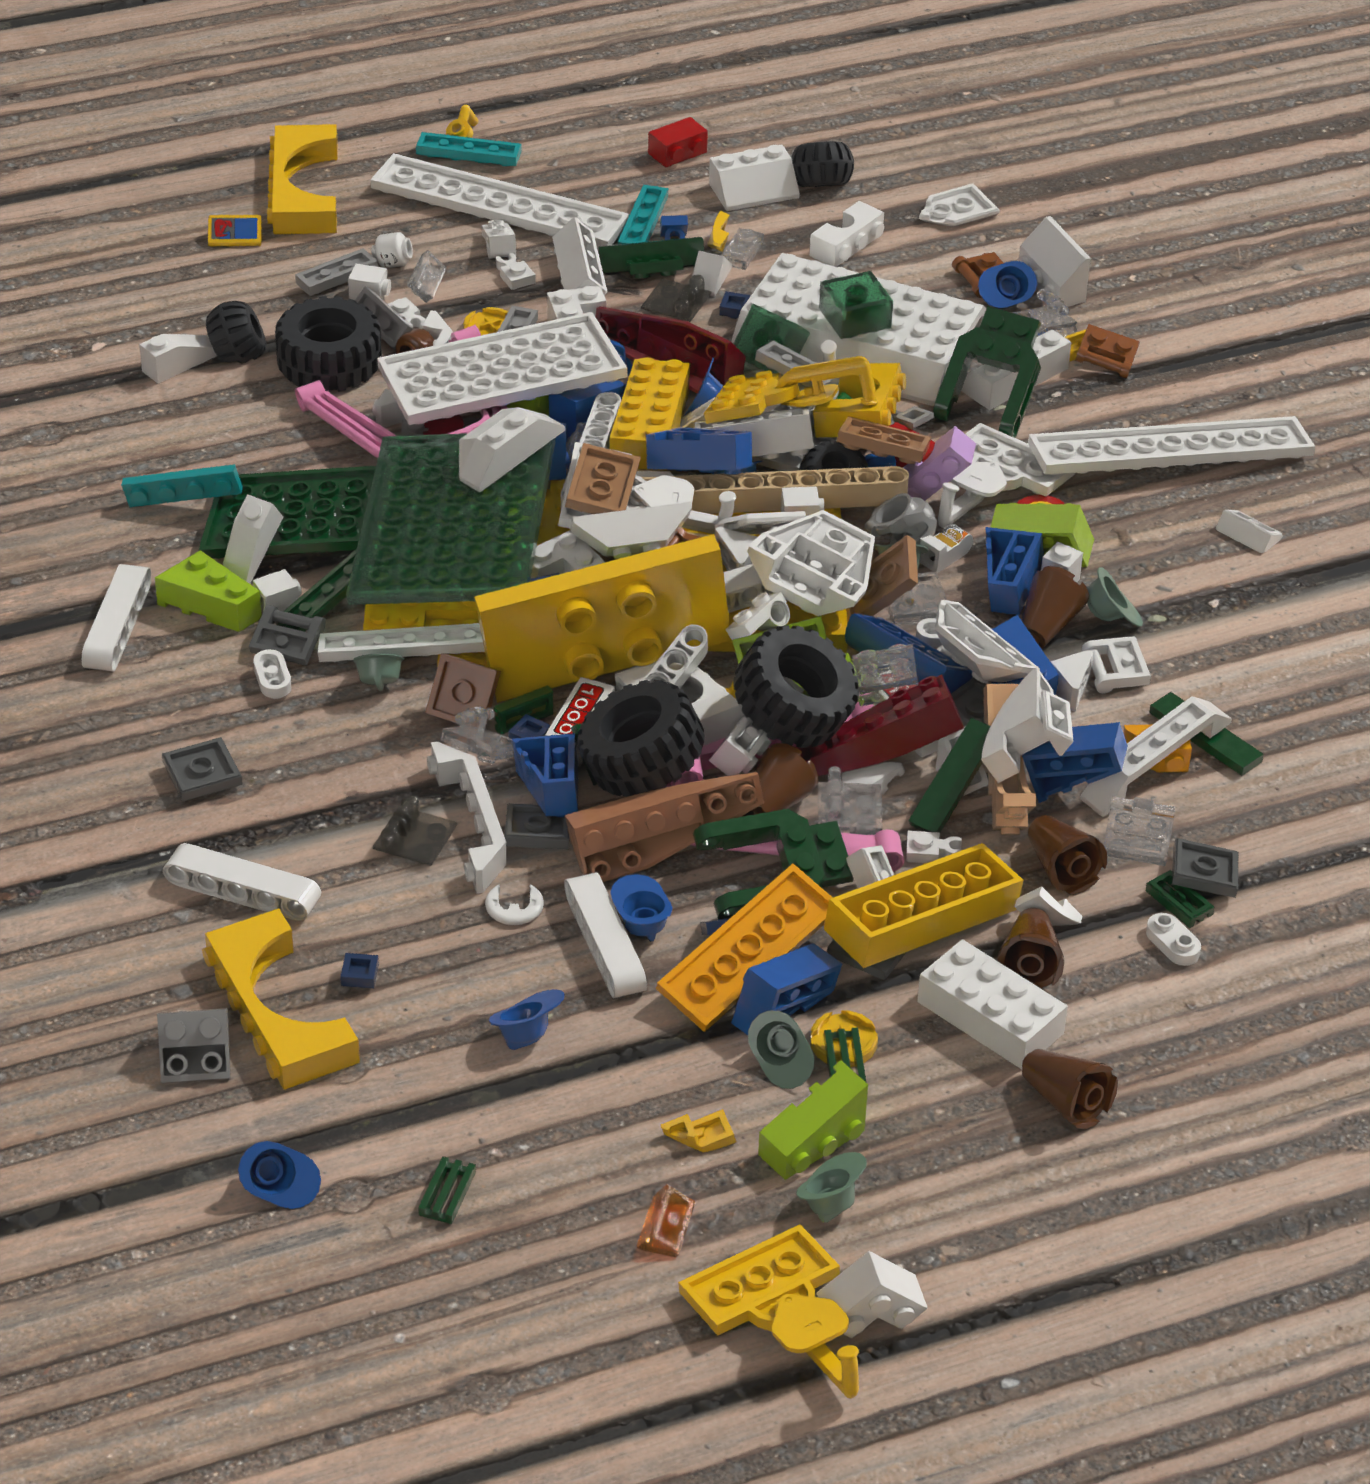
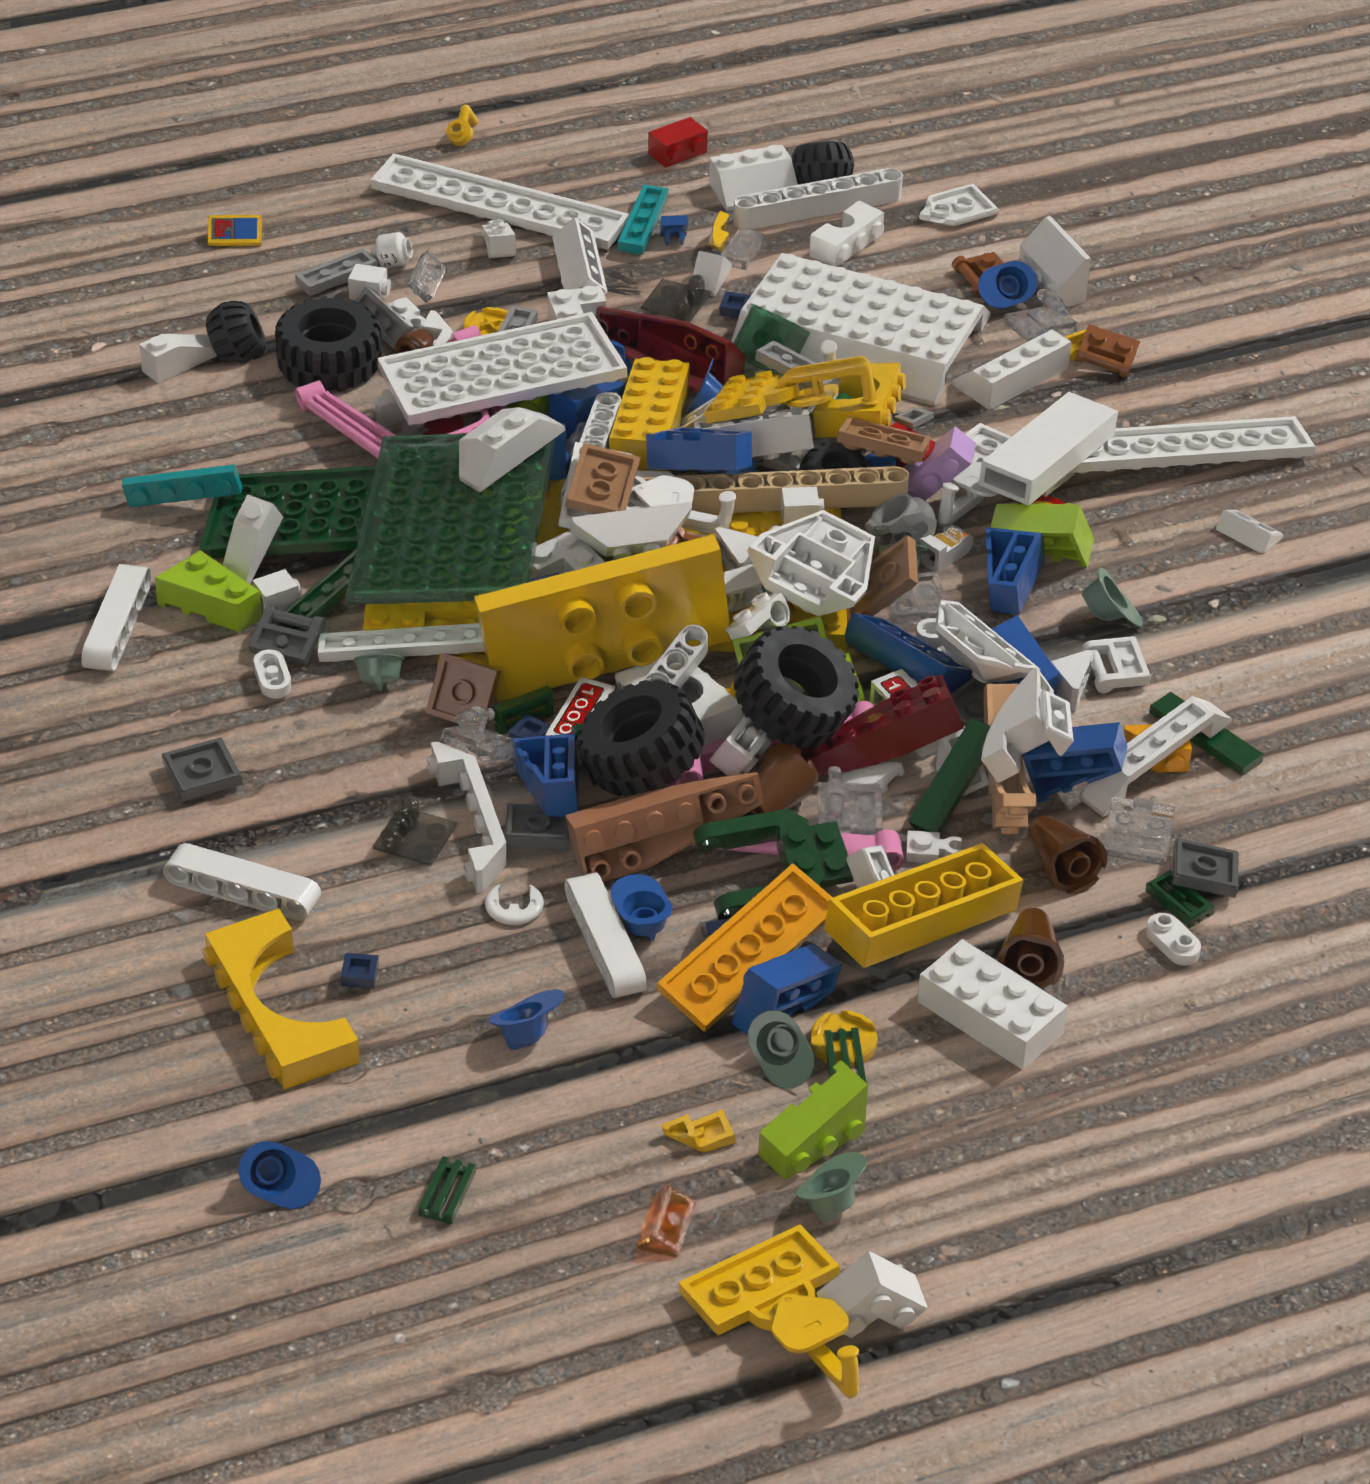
(194, 1045): light grey slope -> none
(288, 206): yellow arch -> none
(468, 149): teal plate -> none
(515, 273): white plate -> none
(651, 256): dark green bracket -> none
(759, 522): white tile -> none
(816, 198): none -> white beam
(855, 304): clear green brick -> none
(884, 672): clear plate -> none
(1001, 342): dark green plate -> none
(1048, 448): none -> white brick
(1052, 603): reddish brown cone -> none
(1059, 912): white slope -> none
(1065, 558): white brick -> none
(1071, 1085): reddish brown cone -> none

